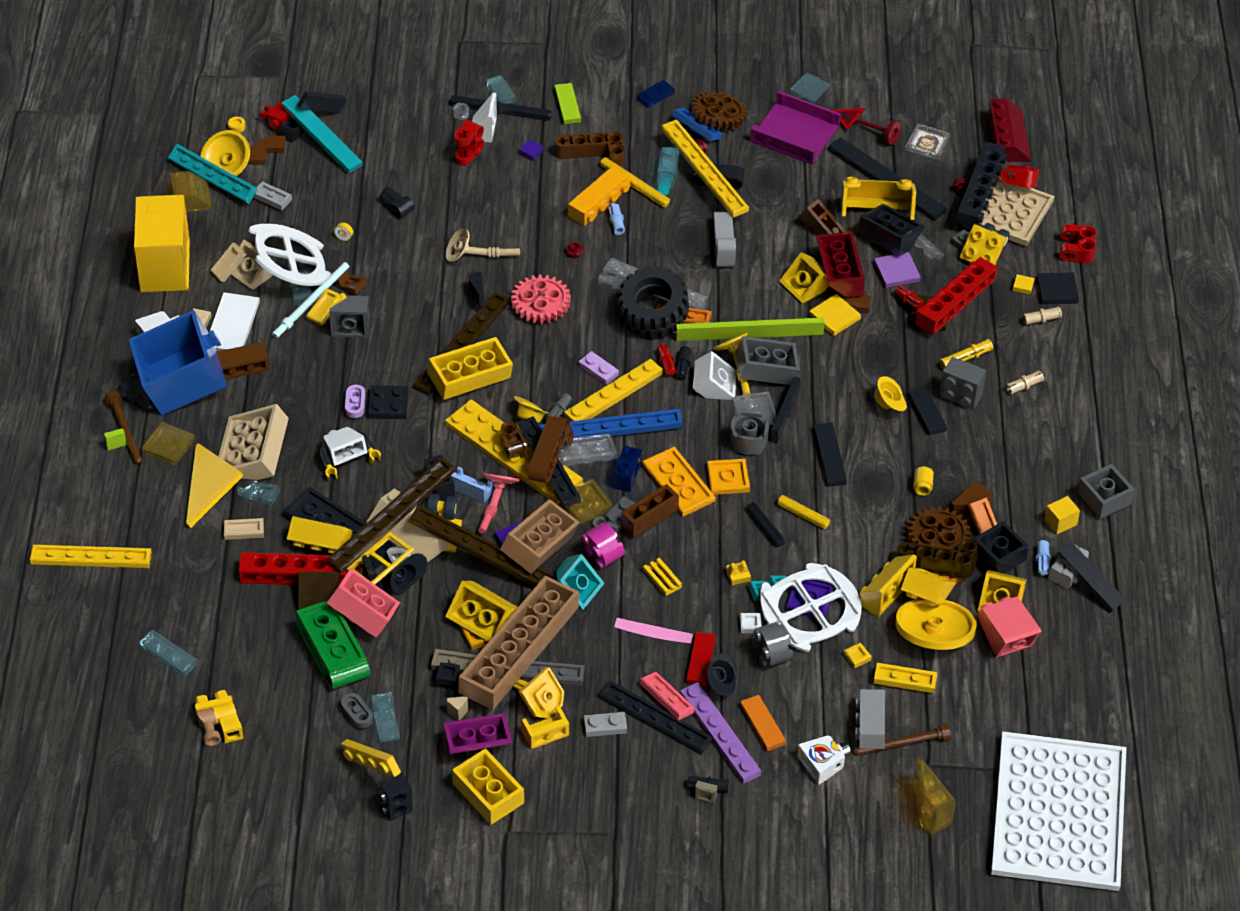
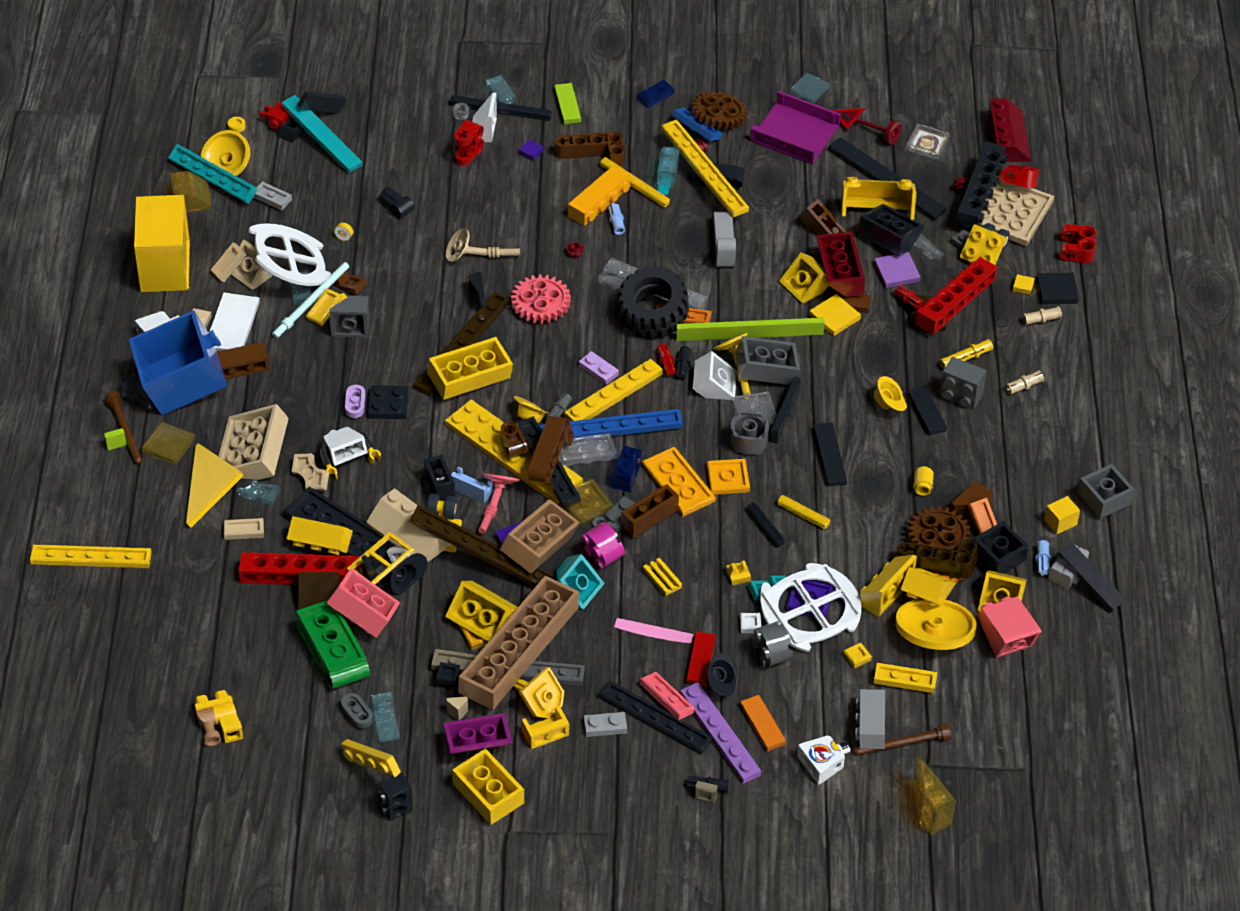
(168, 652): clear light blue tile -> none
(268, 144): reddish brown tile -> none
(305, 466): none -> tan tile
(391, 515): dark brown tile -> none
(1059, 811): white plate -> none

